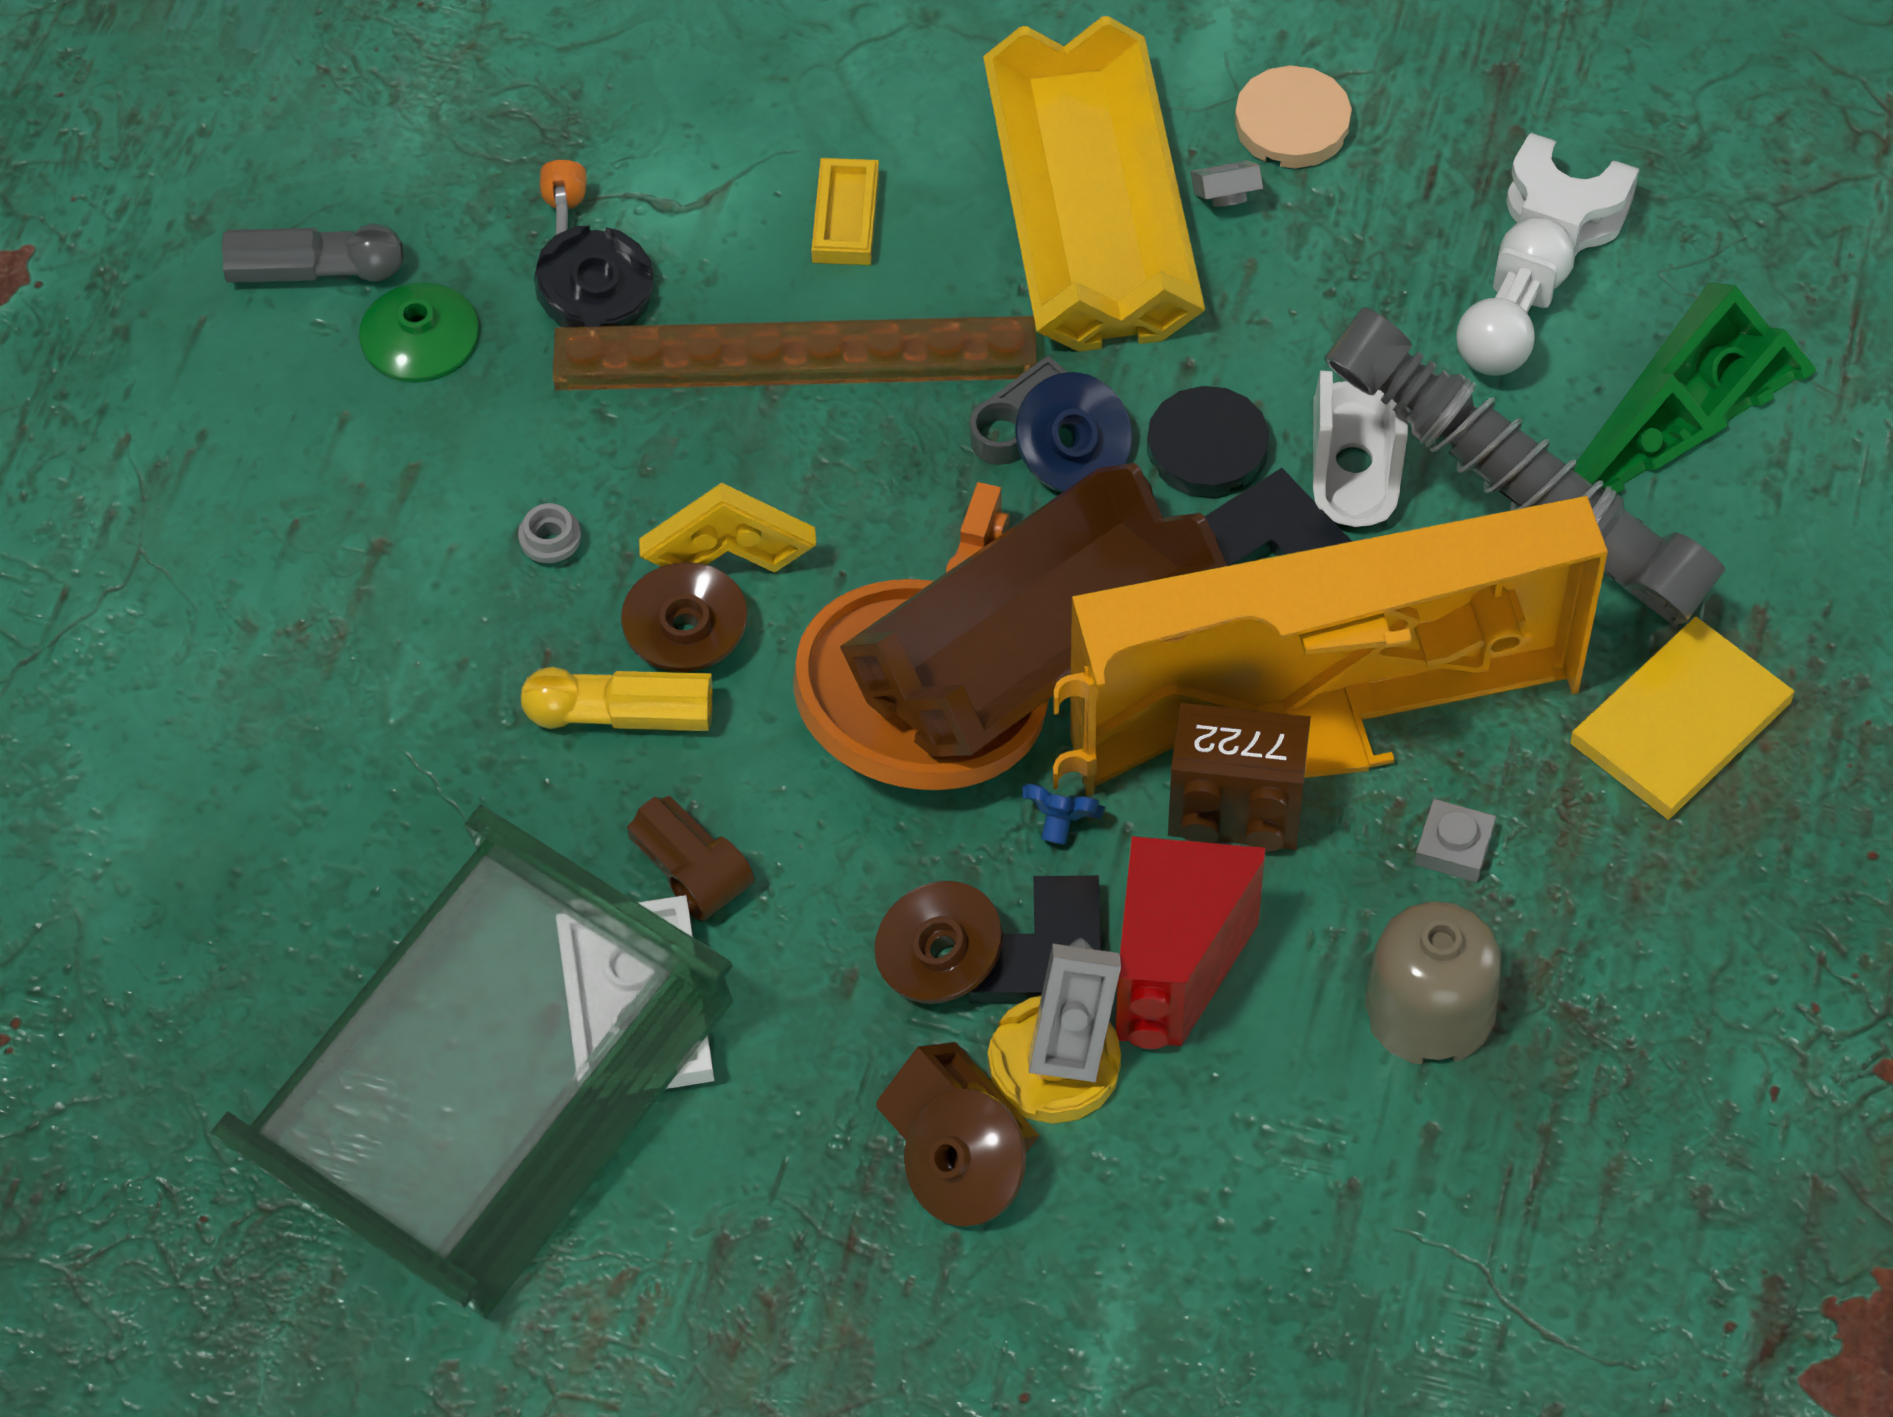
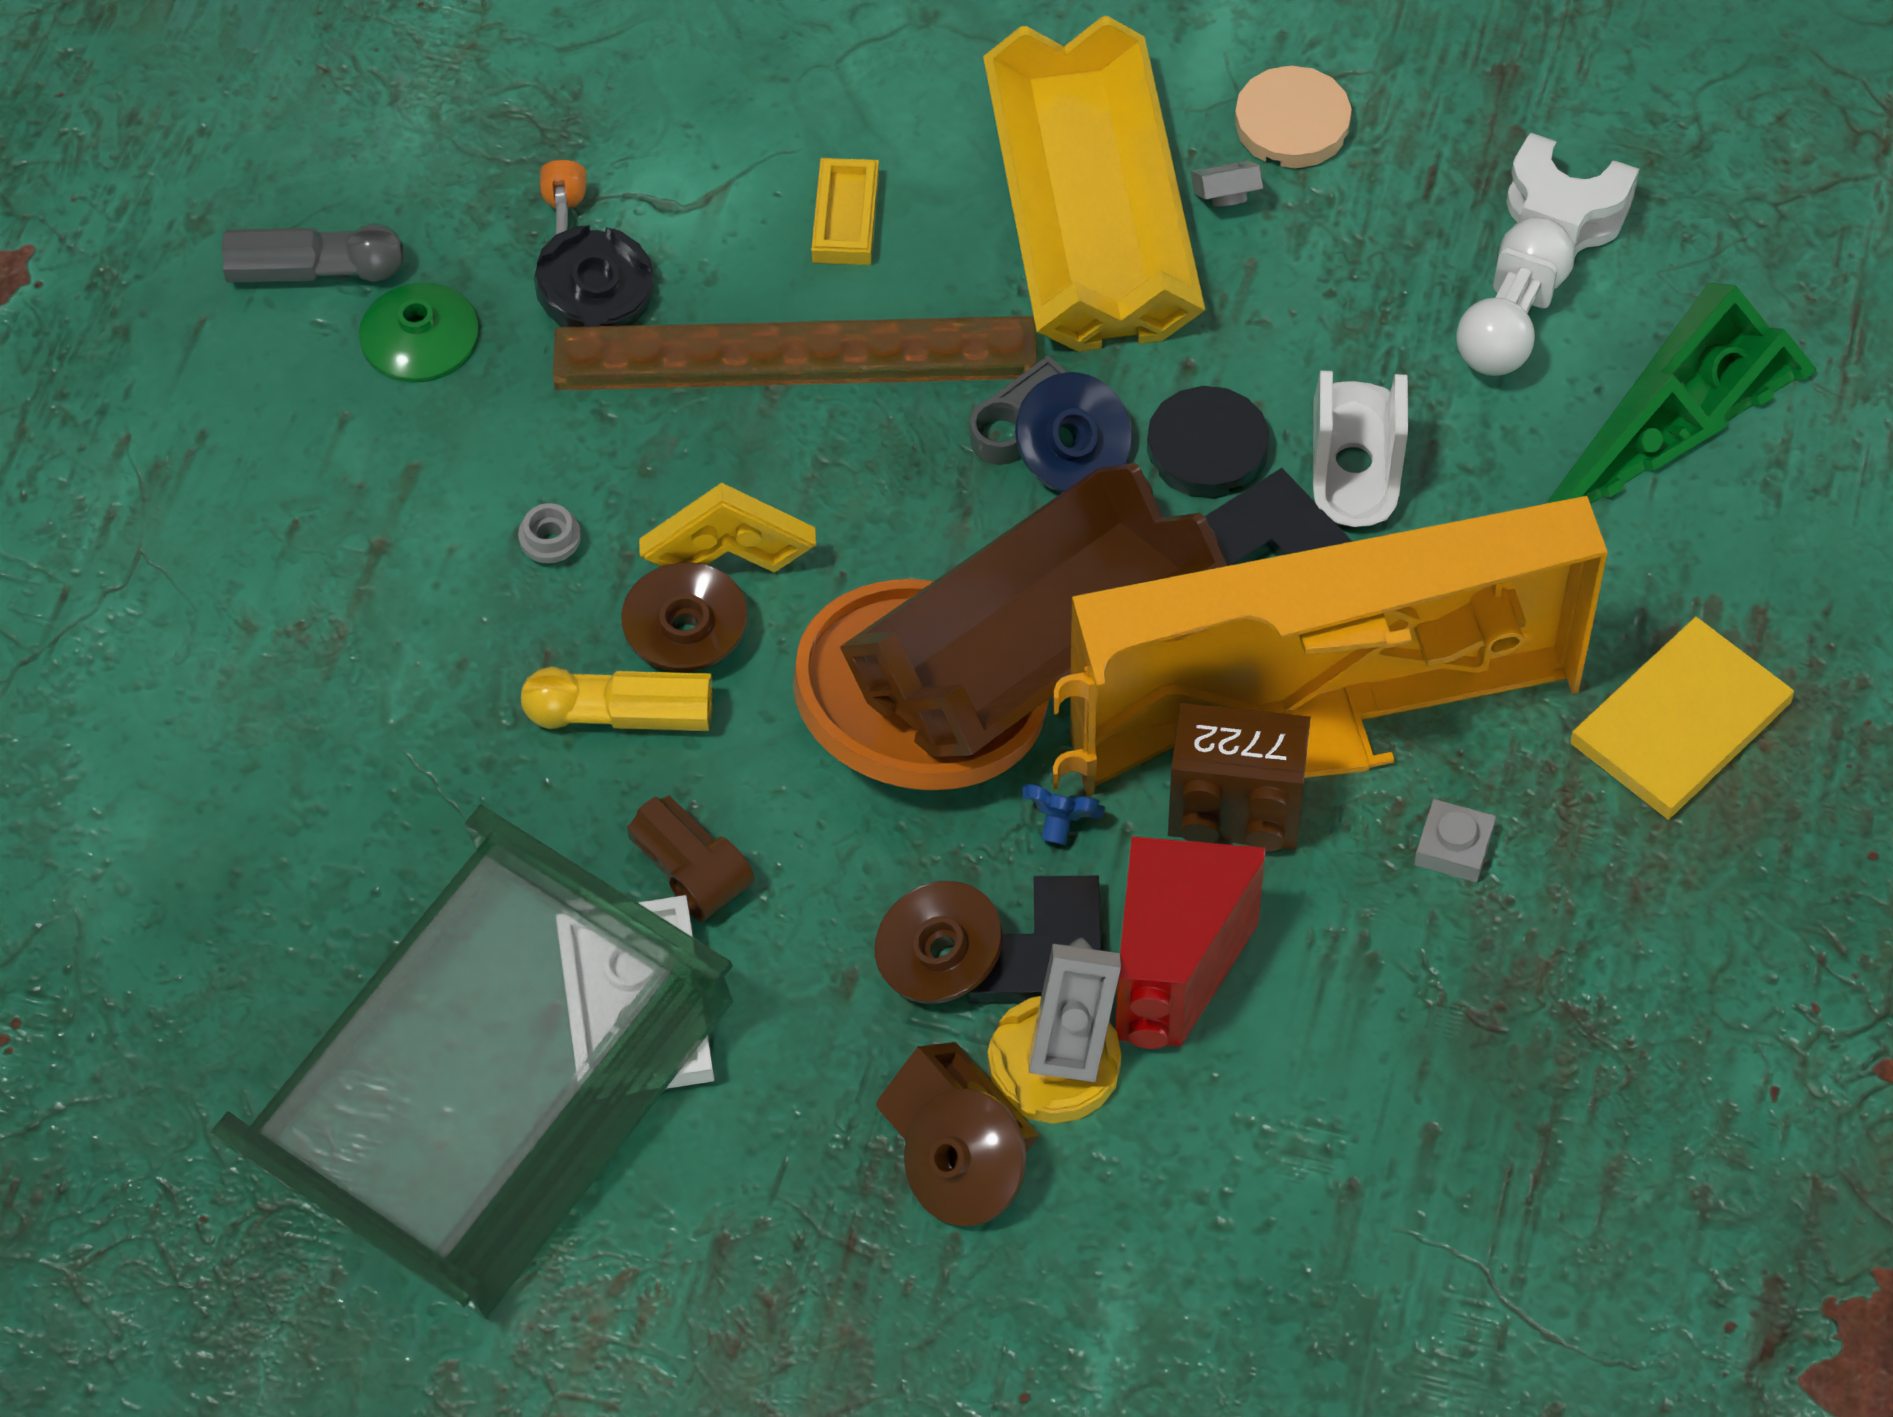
(982, 522): orange plate -> none
(1433, 983): dark tan cylinder -> none
(1663, 572): dark grey piece -> none

